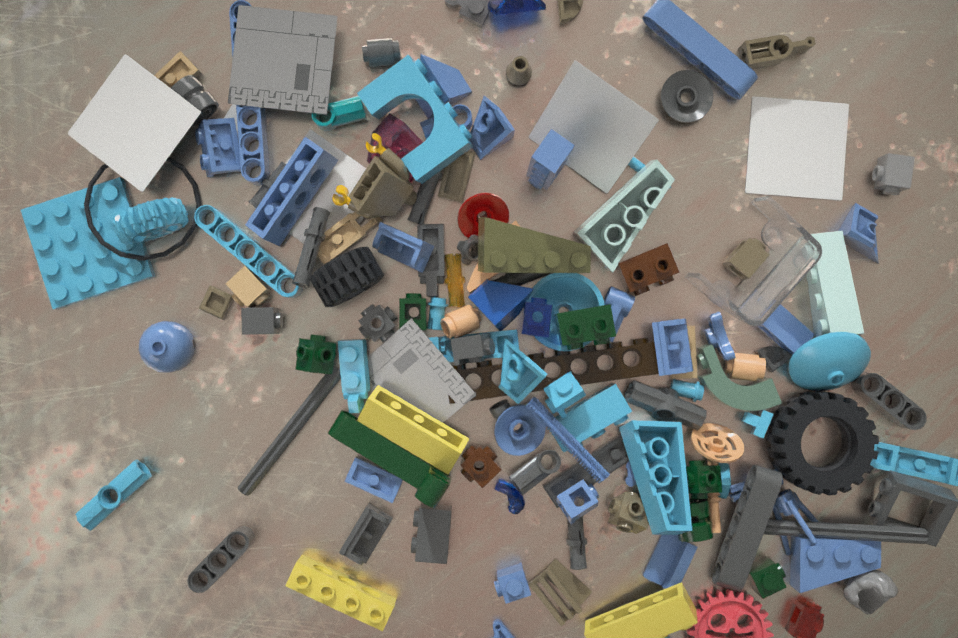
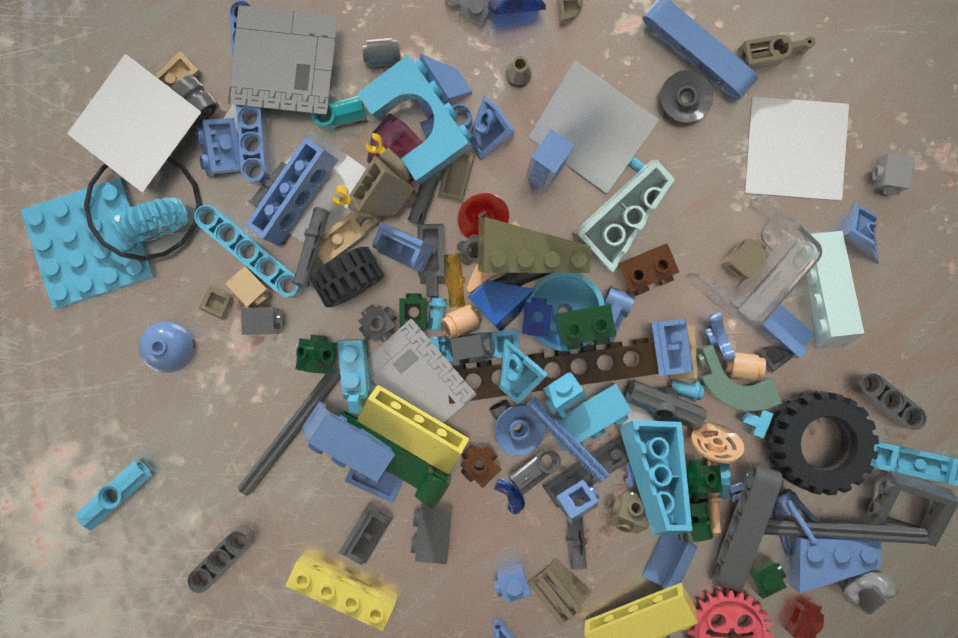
(346, 443): none -> medium blue wedge
(829, 361): medium azure dish -> none

